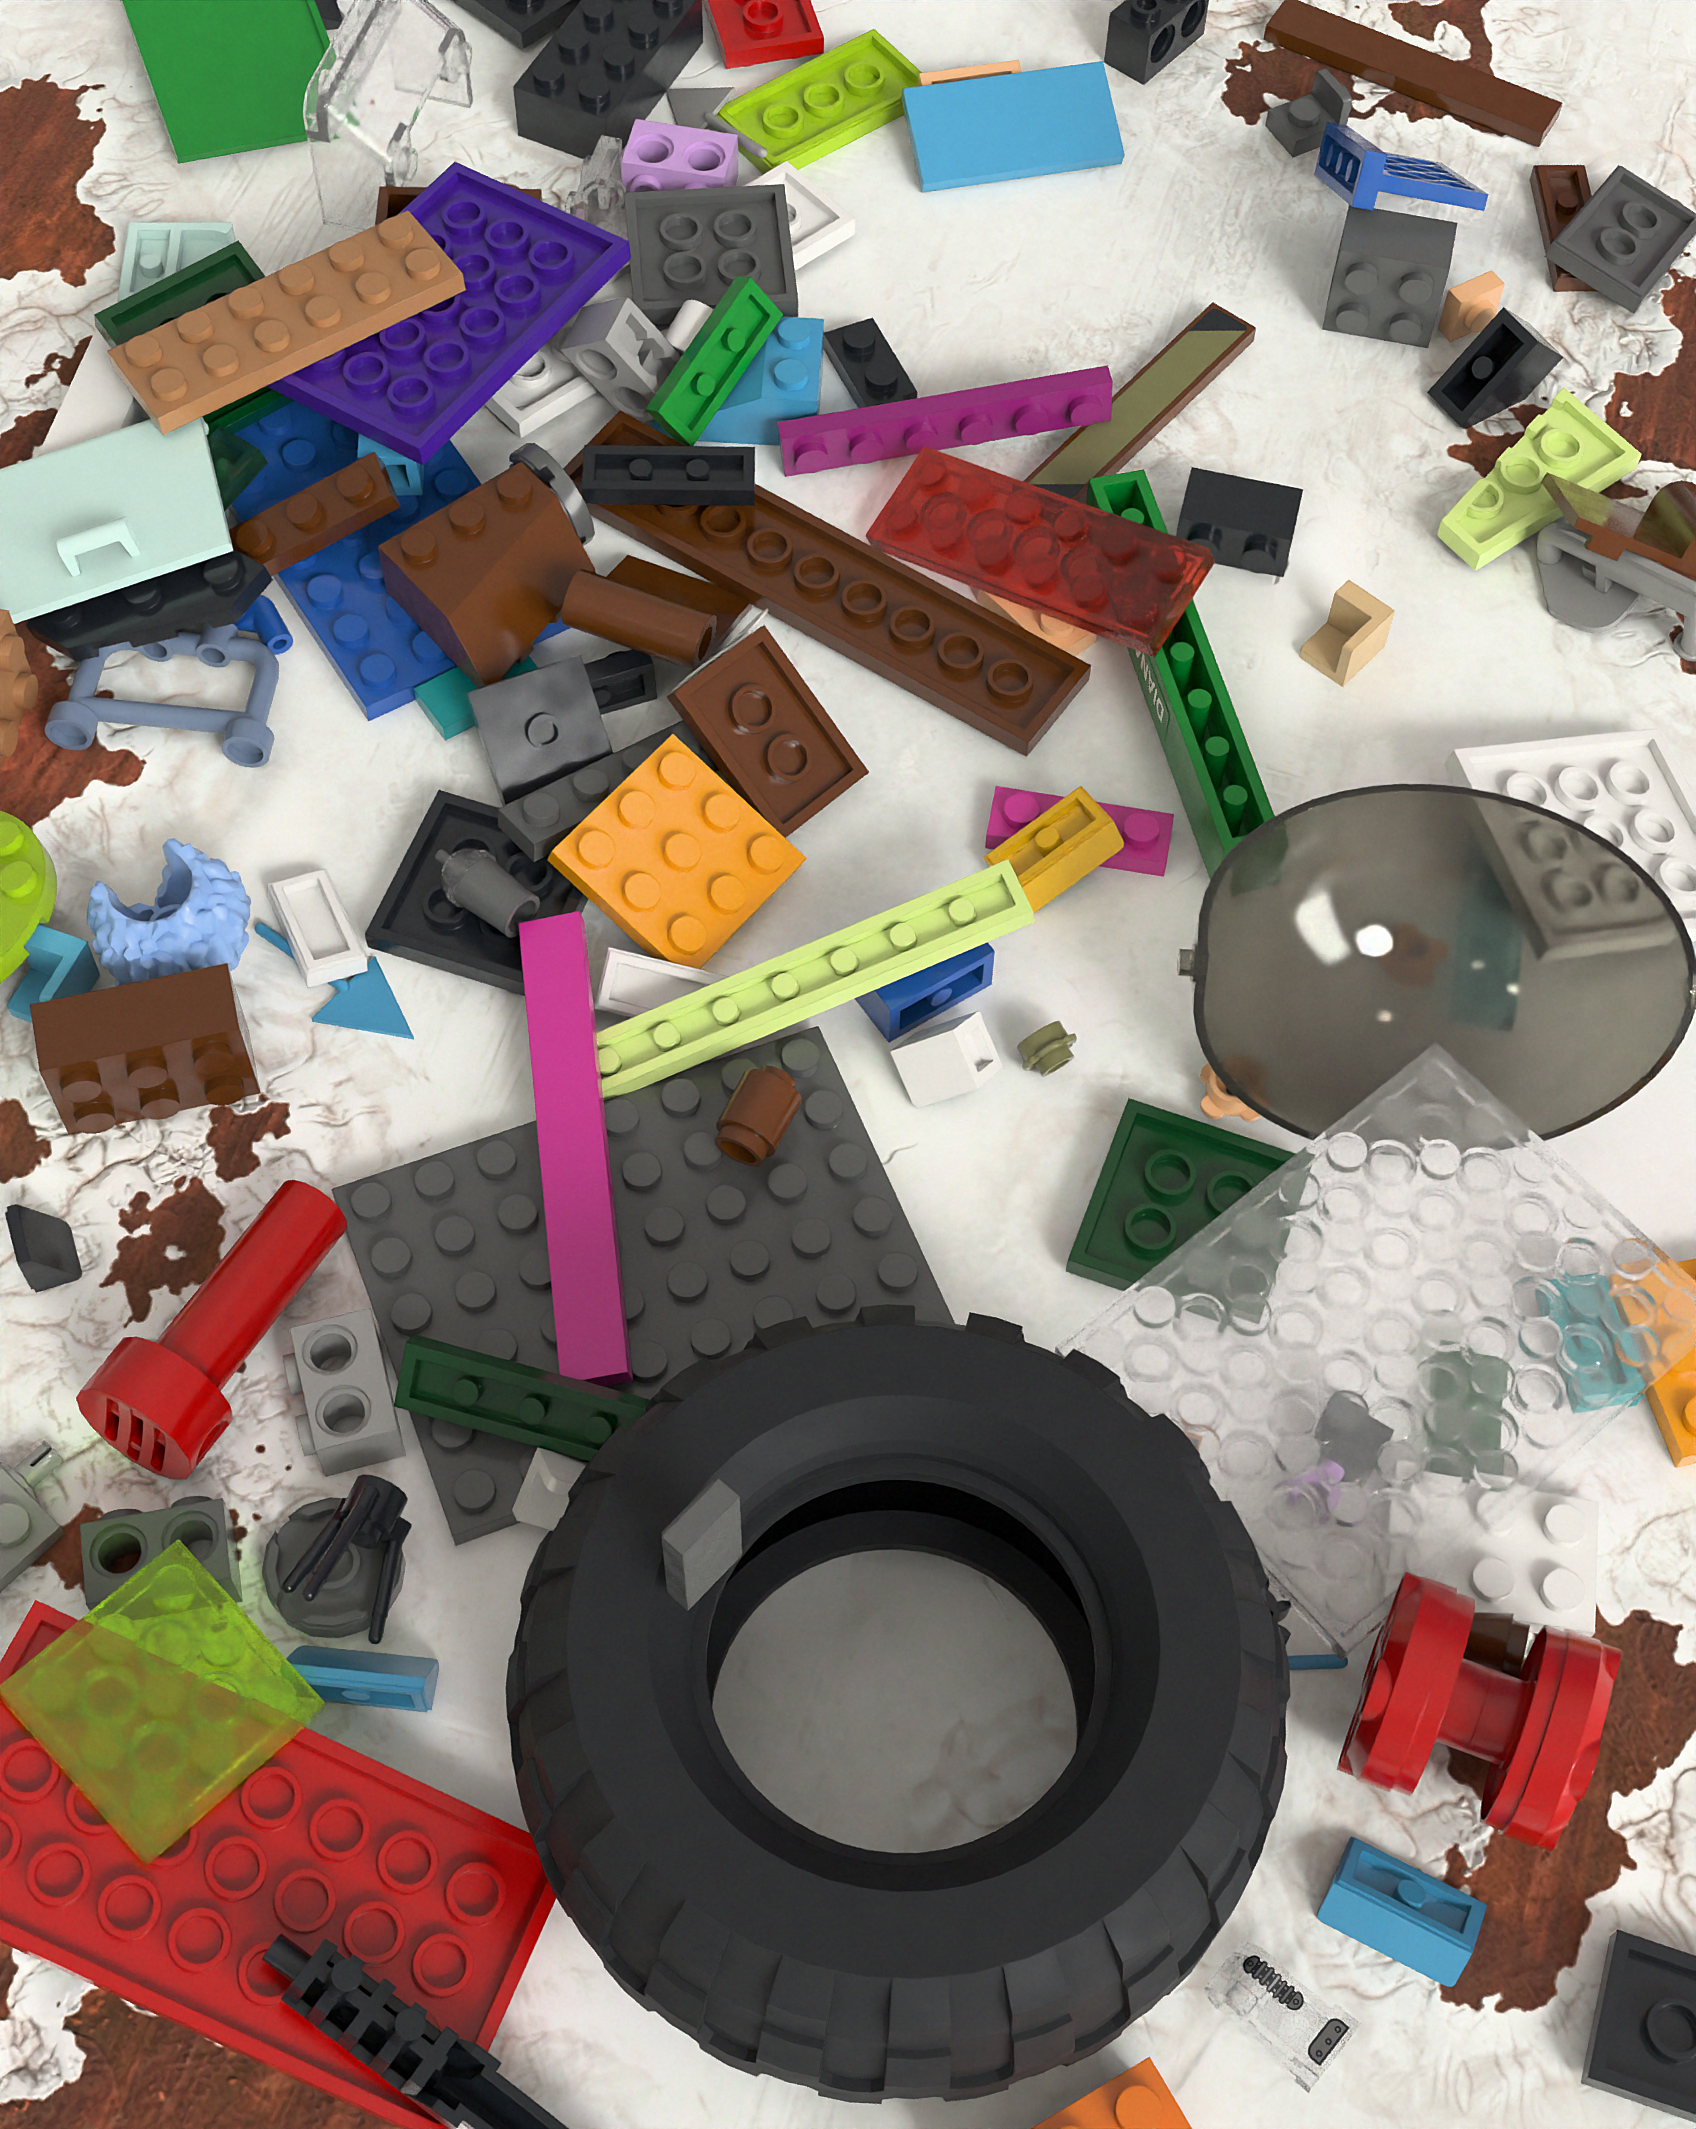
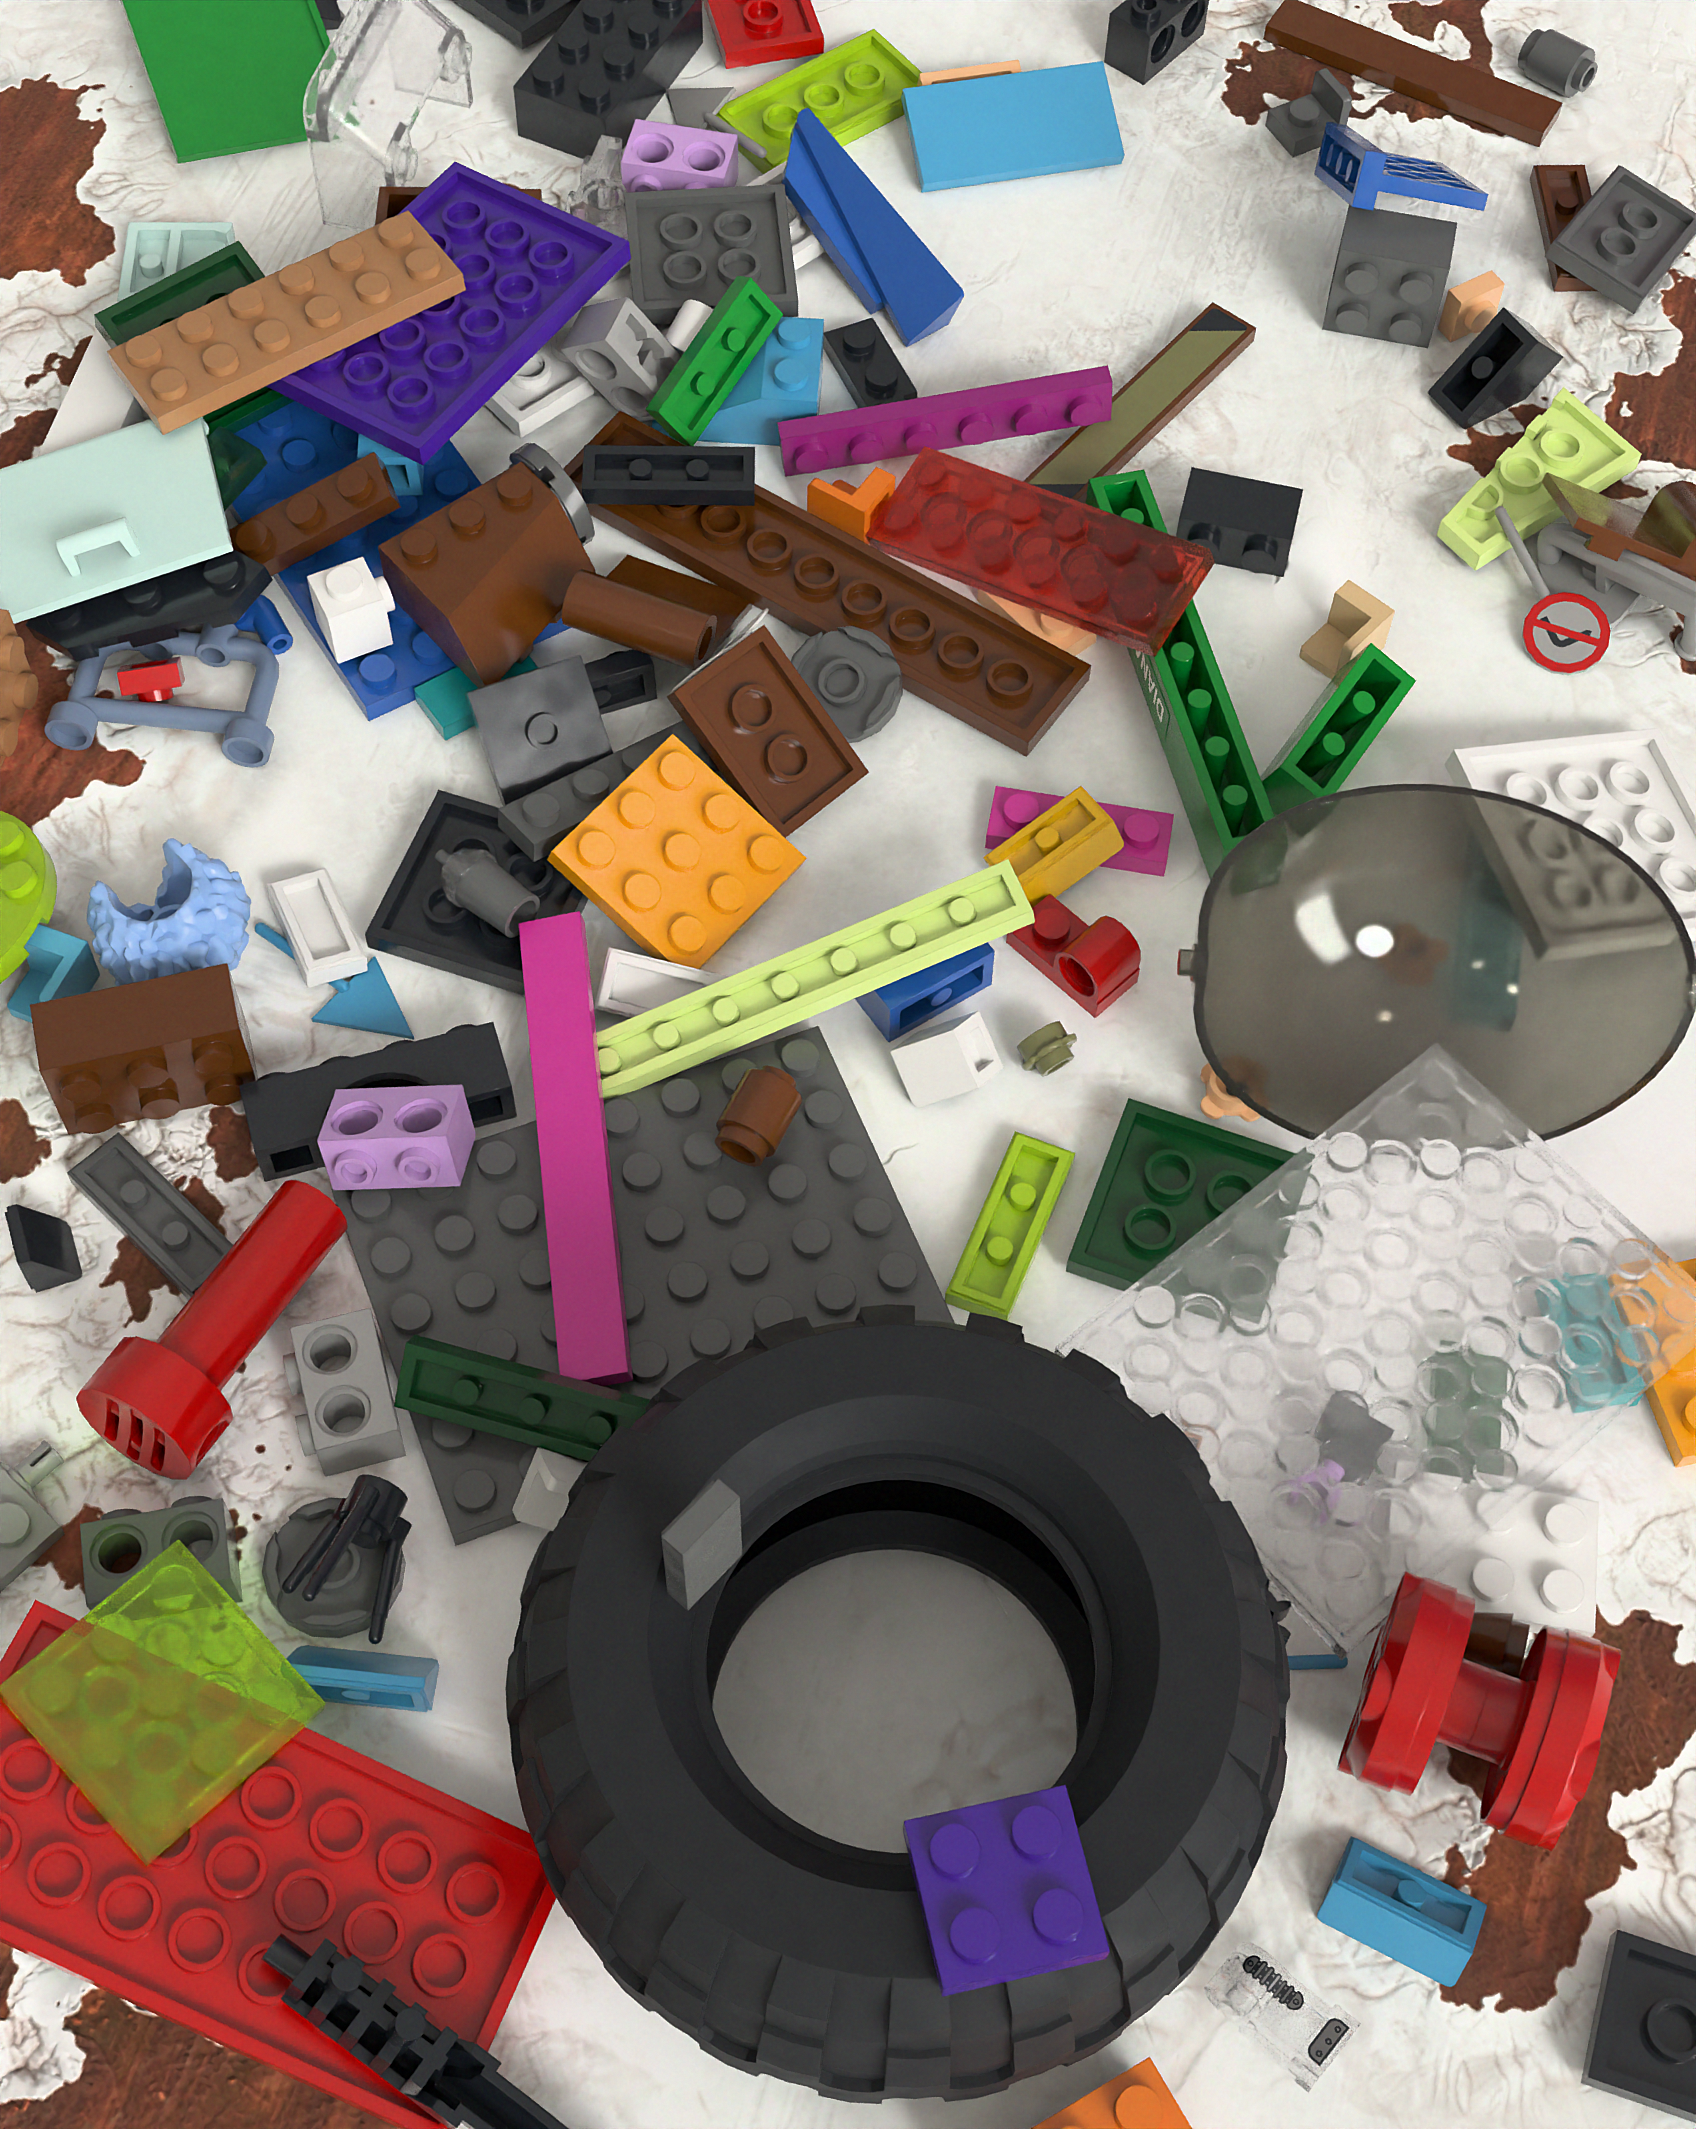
(151, 679): none -> plate
(151, 1213): none -> dark grey tile
(290, 1108): none -> black arch
(352, 609): none -> white brick
(397, 1137): none -> lavender brick
(851, 507): none -> orange panel
(852, 679): none -> dark grey tile
(866, 235): none -> blue wedge
(1004, 1890): none -> dark purple plate
(1010, 1227): none -> lime tile
(1084, 961): none -> red plate
(1336, 730): none -> green brick
(1558, 62): none -> dark grey brick
(1563, 629): none -> piece

